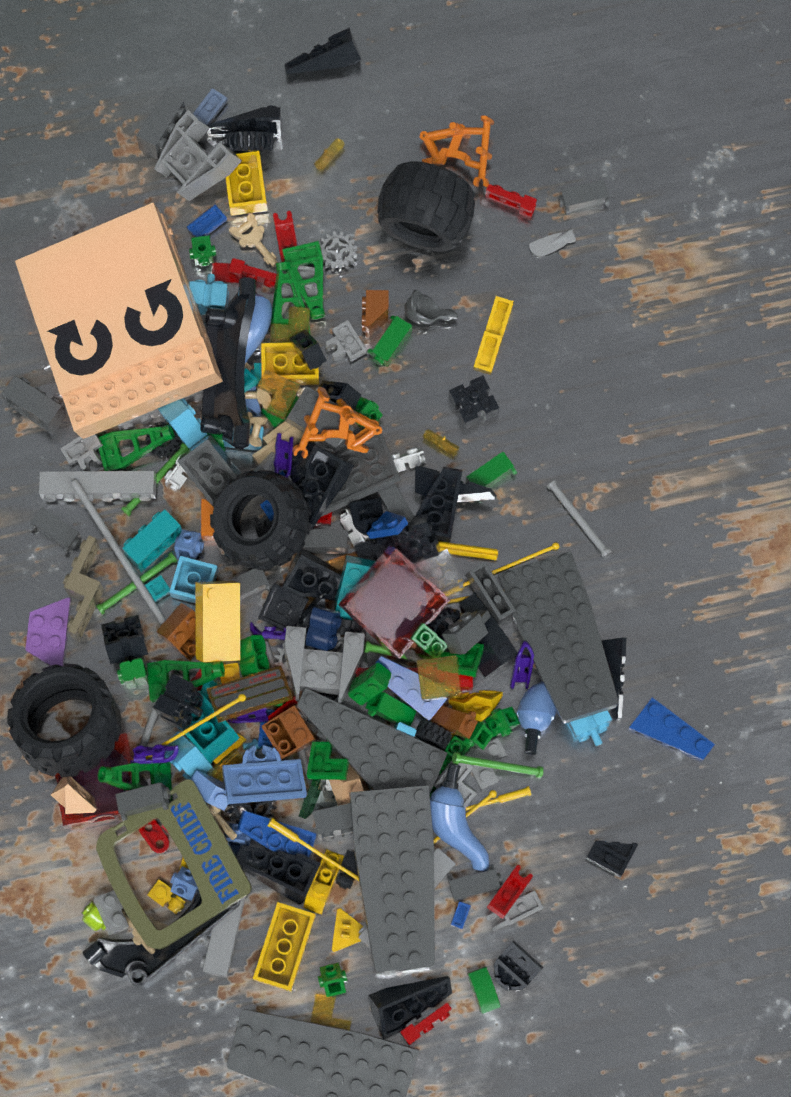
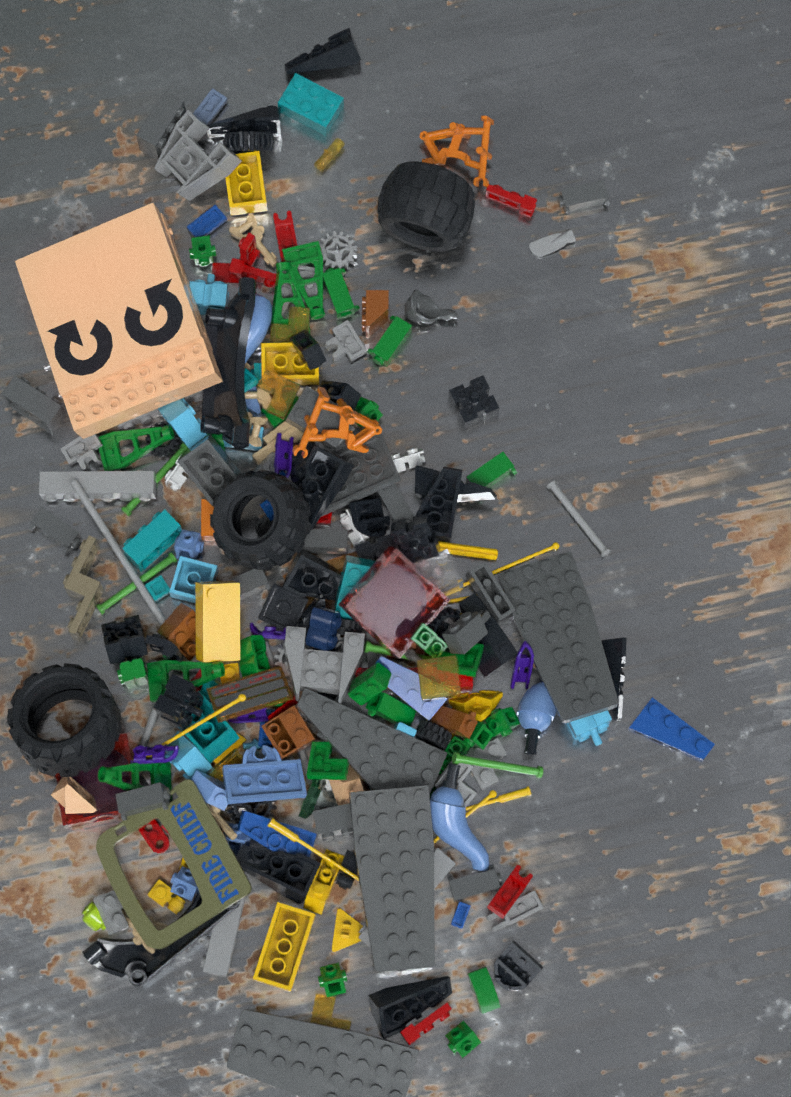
(49, 632): medium lavender wing -> none
(167, 648): none -> black slope
(248, 249): none -> red plate
(311, 104): none -> teal brick
(339, 293): none -> green brick
(387, 525): blue wing -> none
(441, 442): clear yellow axle -> none
(462, 1039): none -> green brick
(493, 334): yellow slope -> none
(611, 856): black wing -> none

